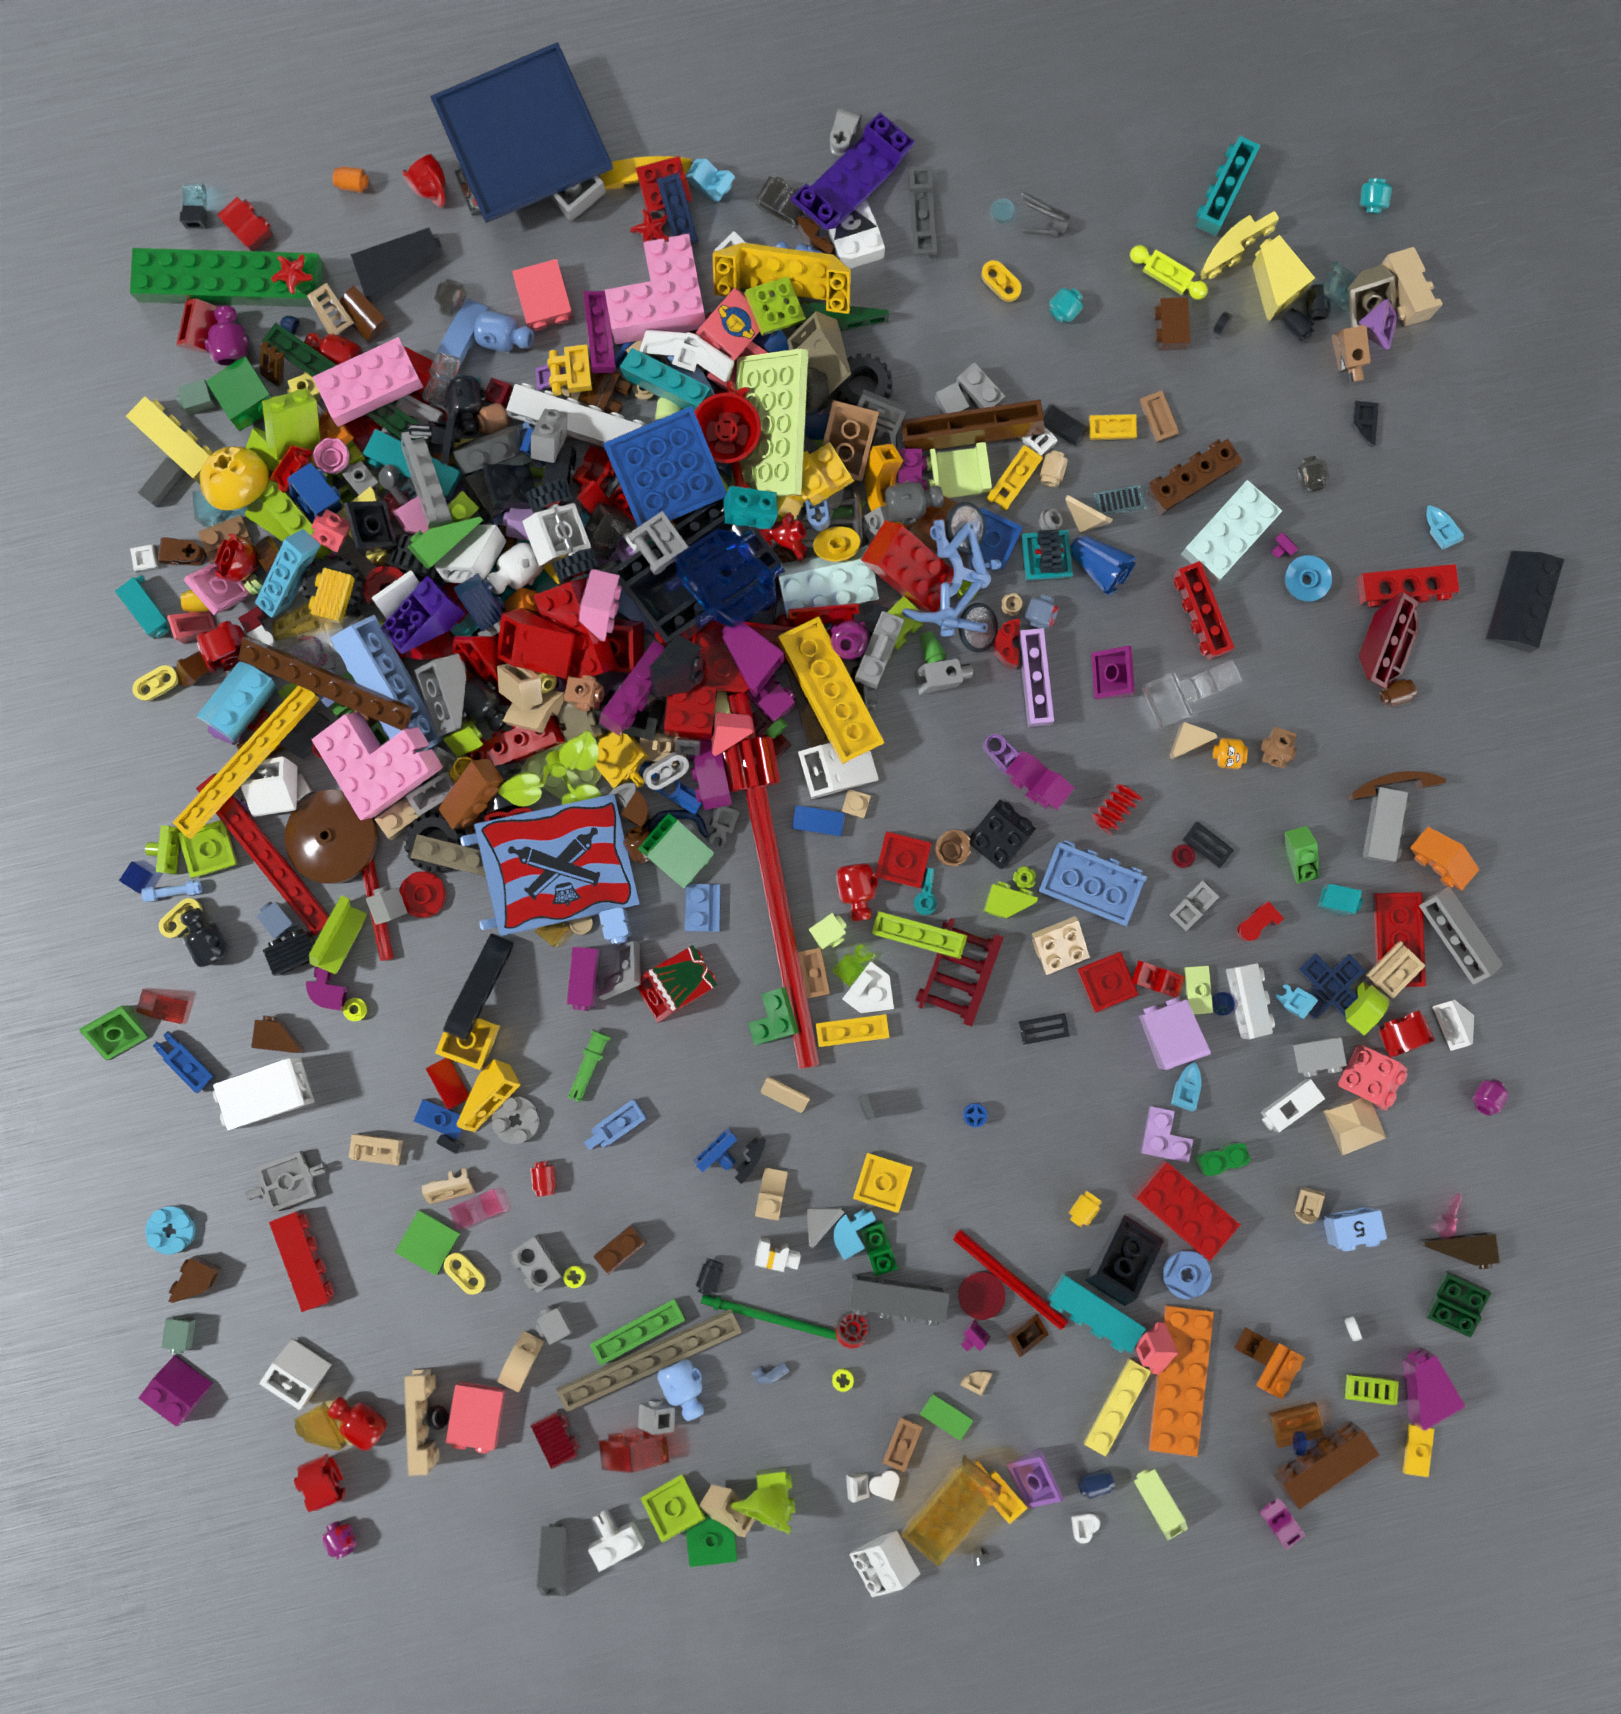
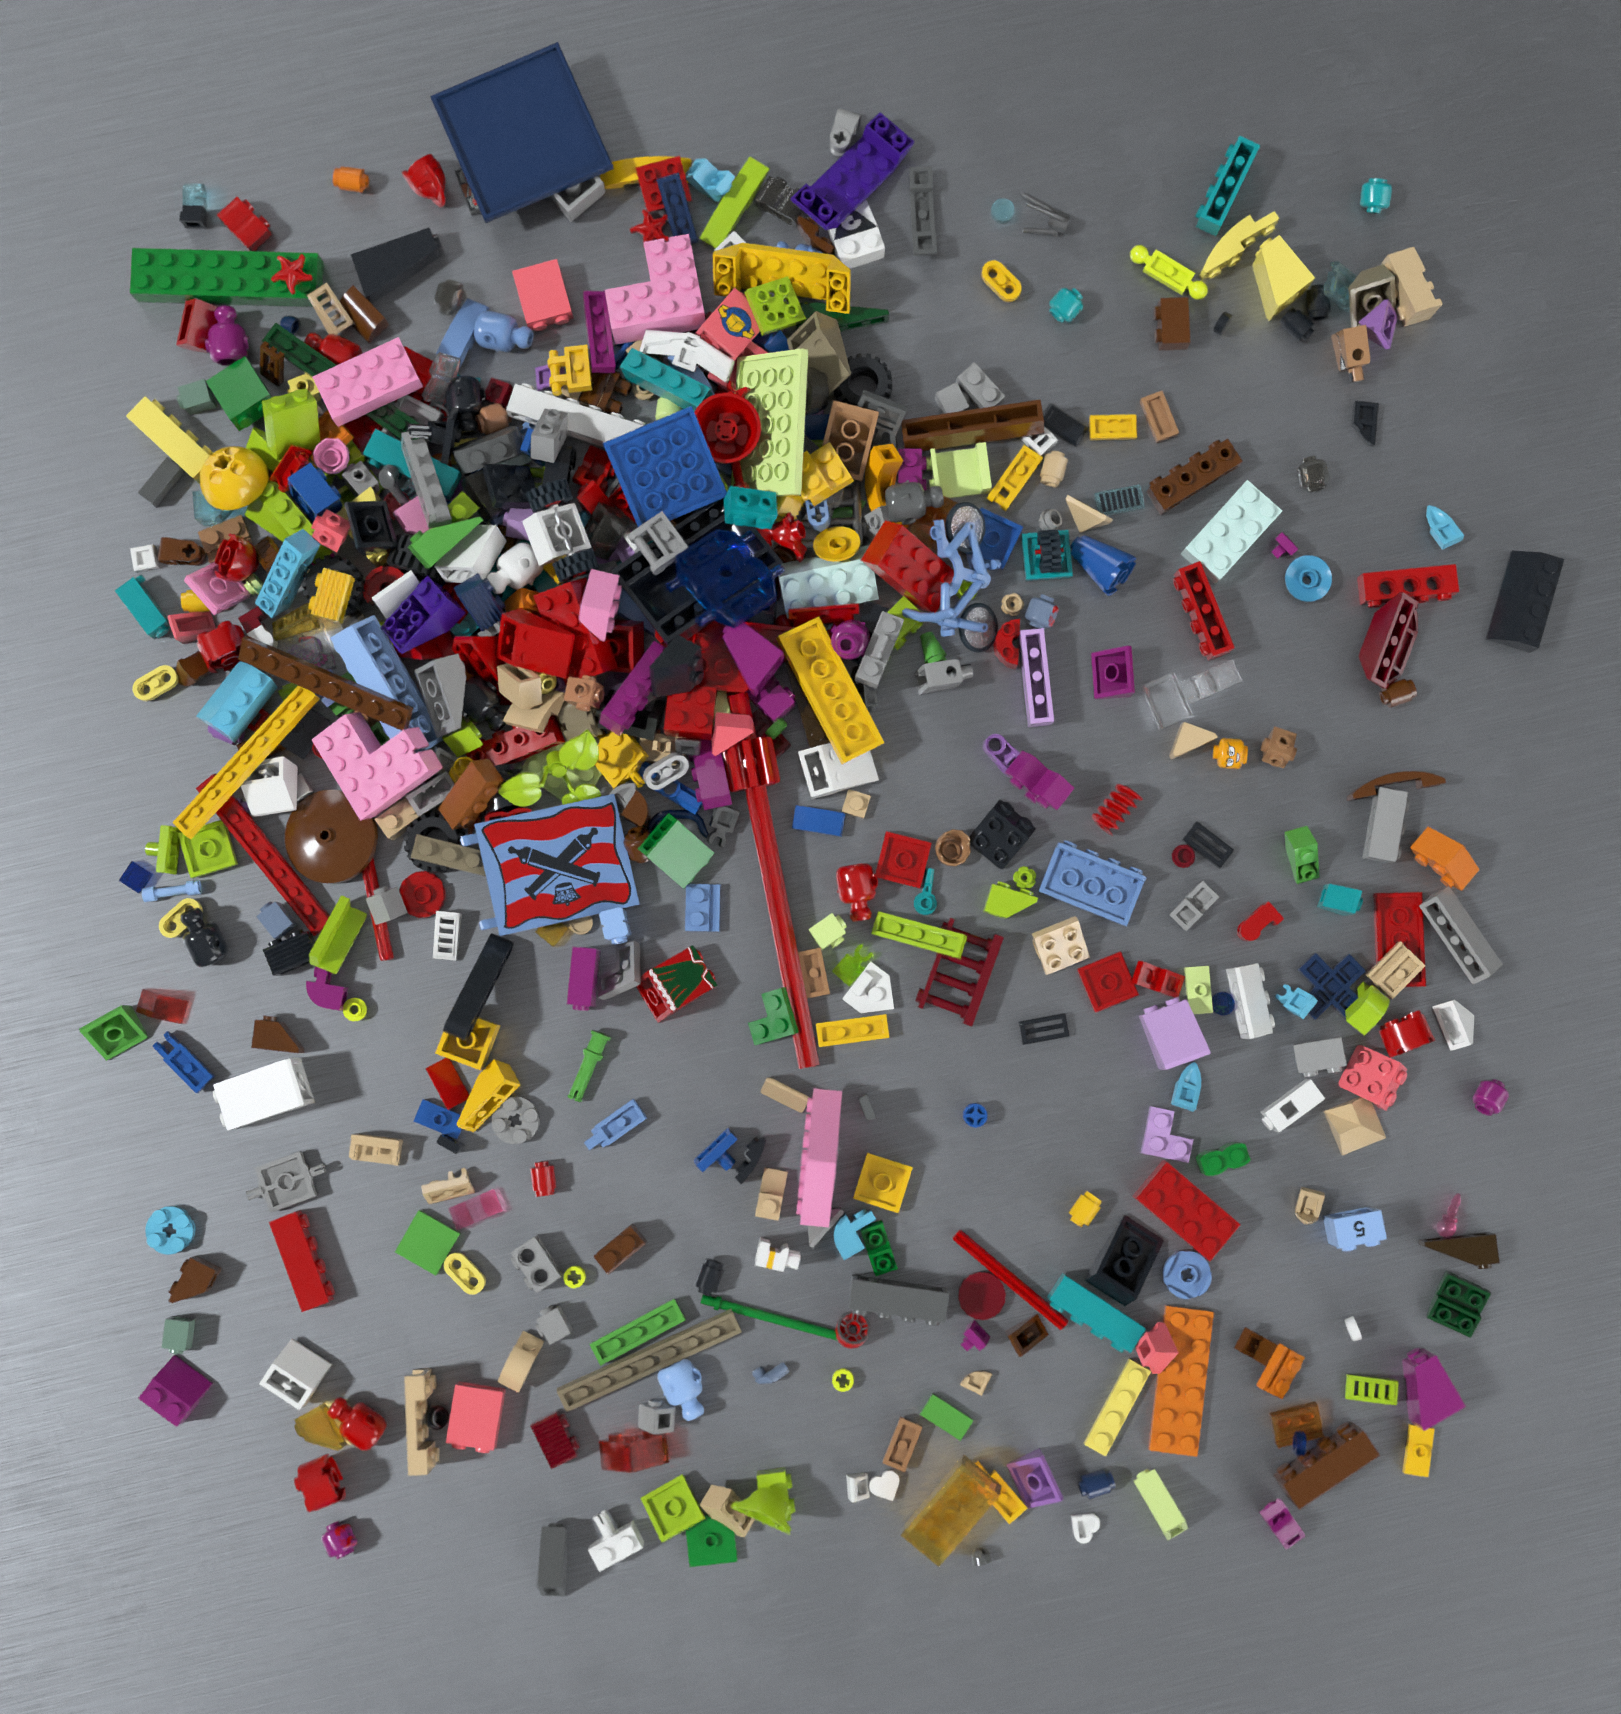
(457, 917): none -> white slope
(735, 202): none -> lime slope
(820, 1158): none -> bright pink piece
(885, 1564): white slope -> none

